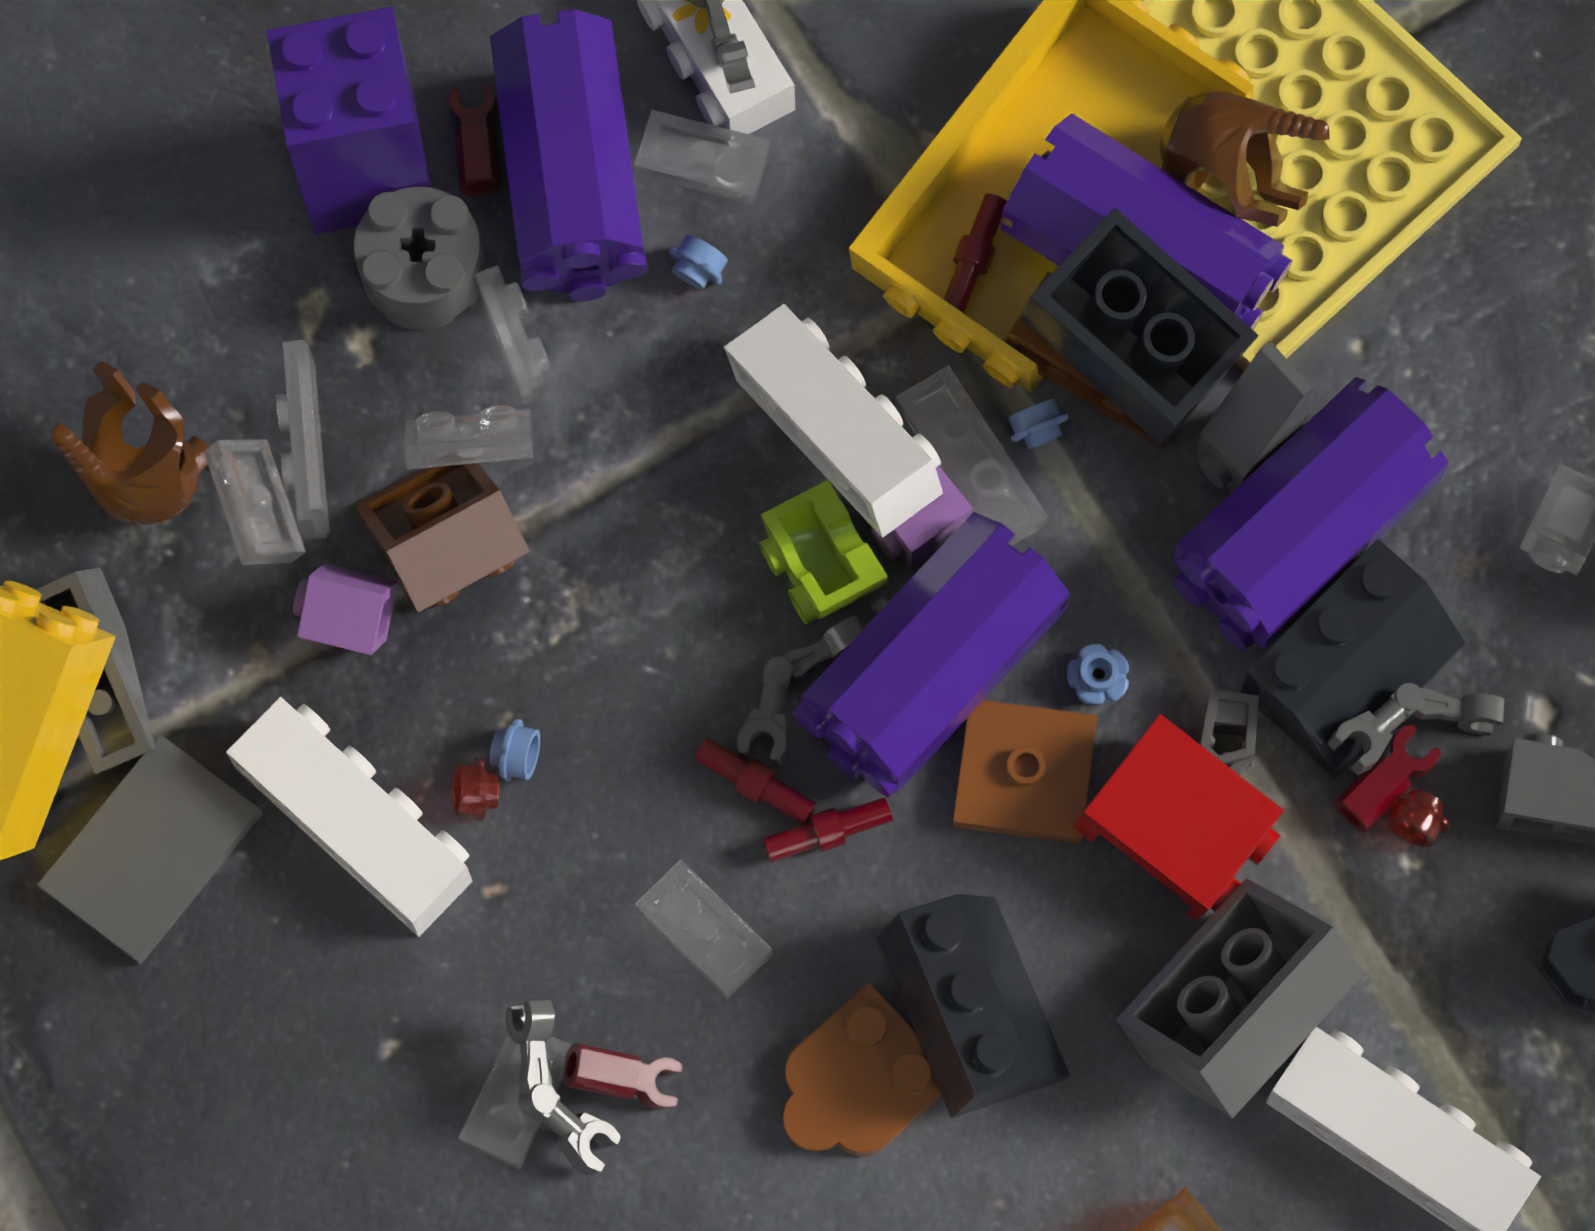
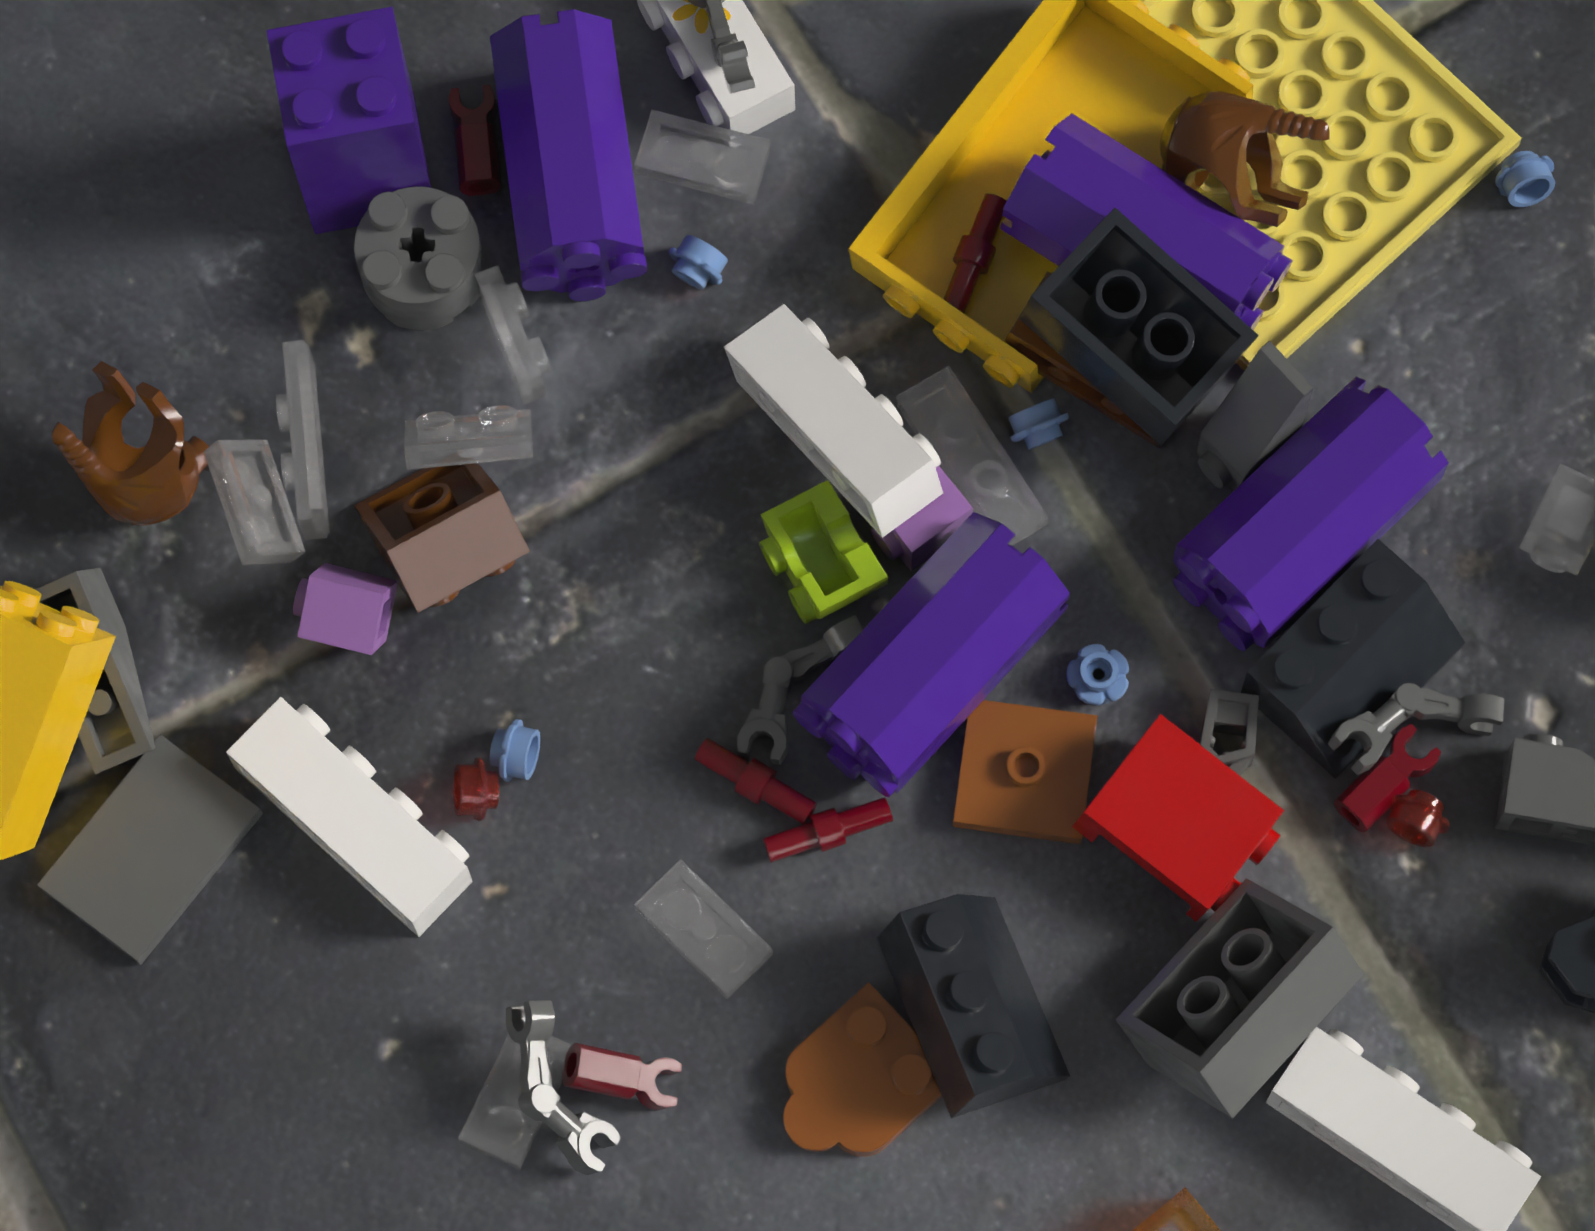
(1526, 178): none -> medium blue plate

